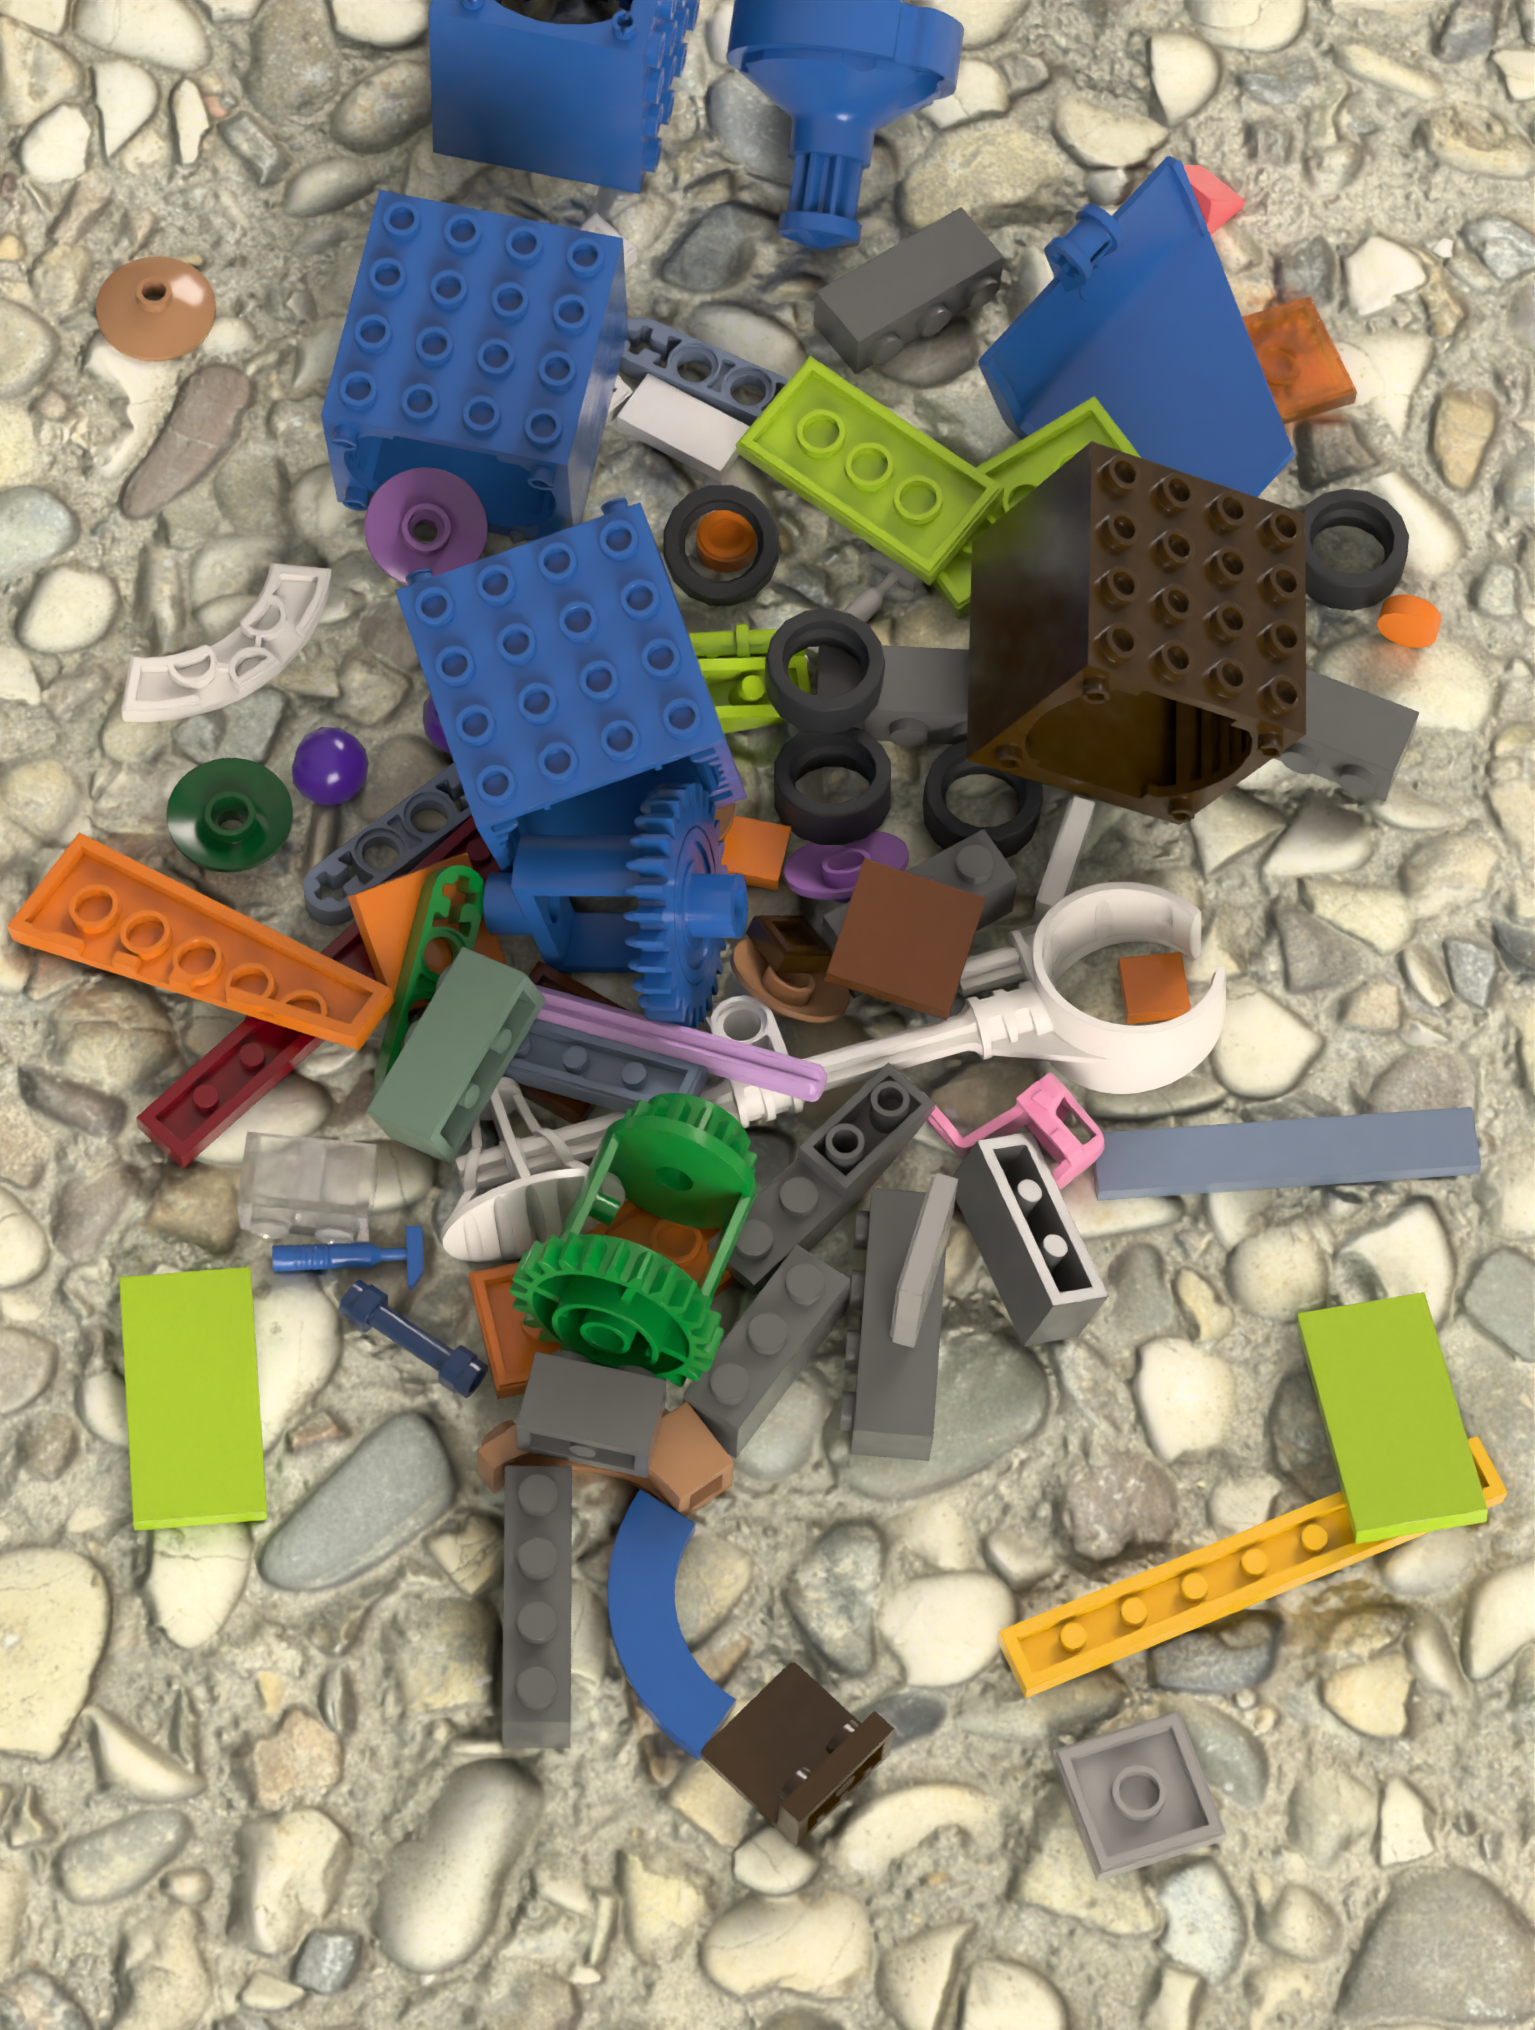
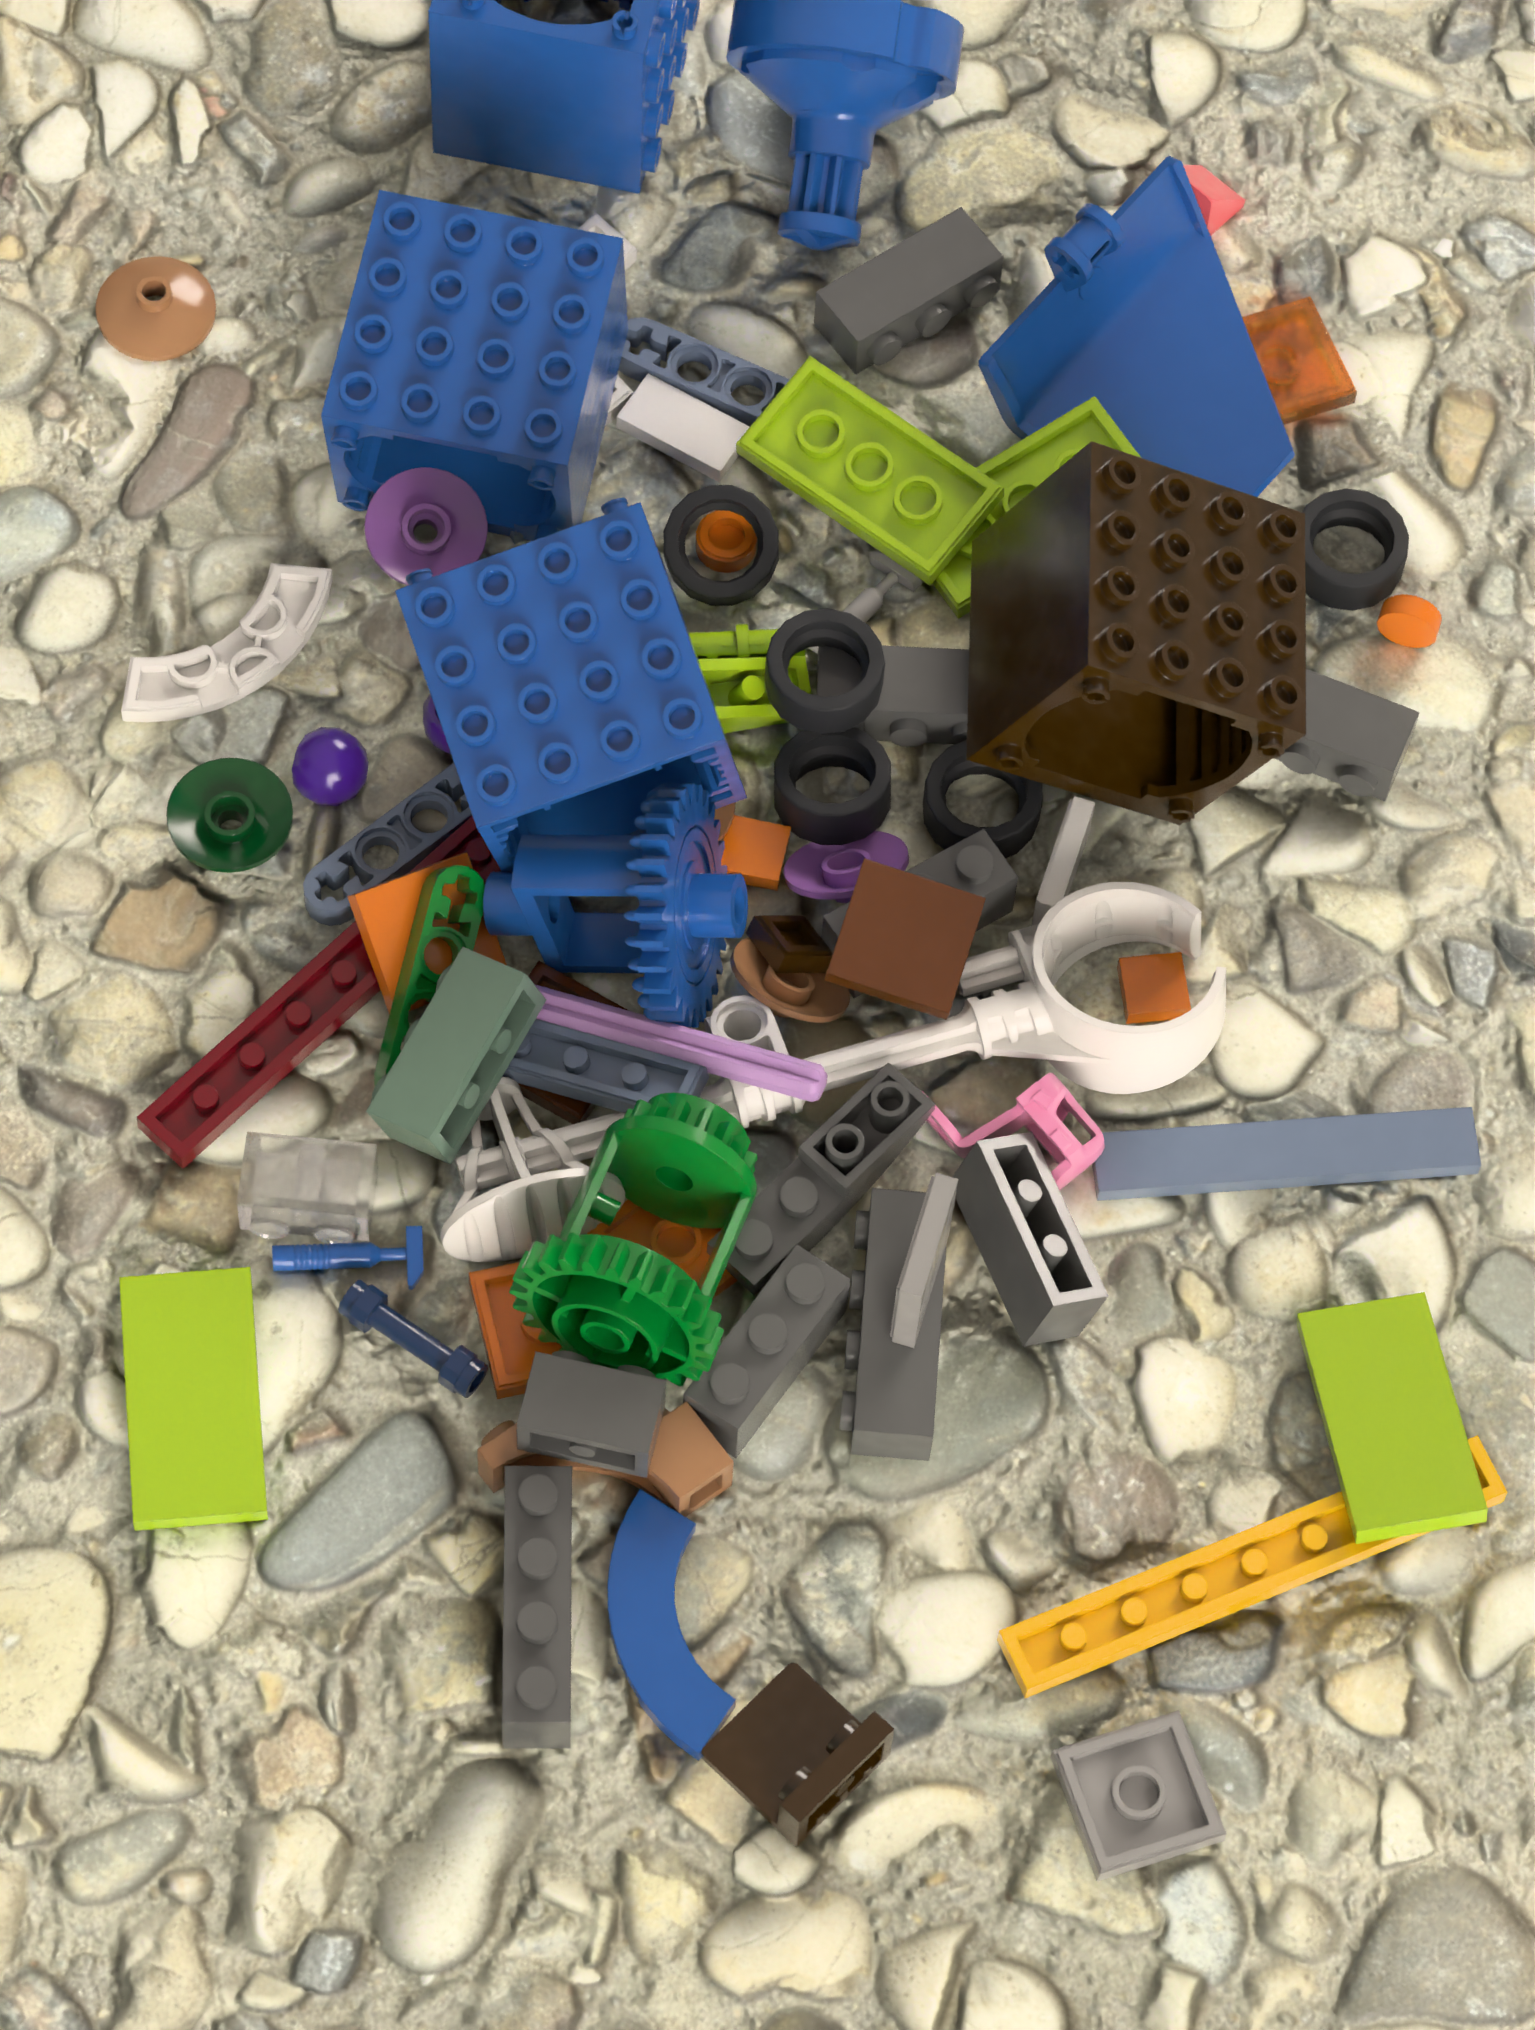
(162, 933): orange wing -> none

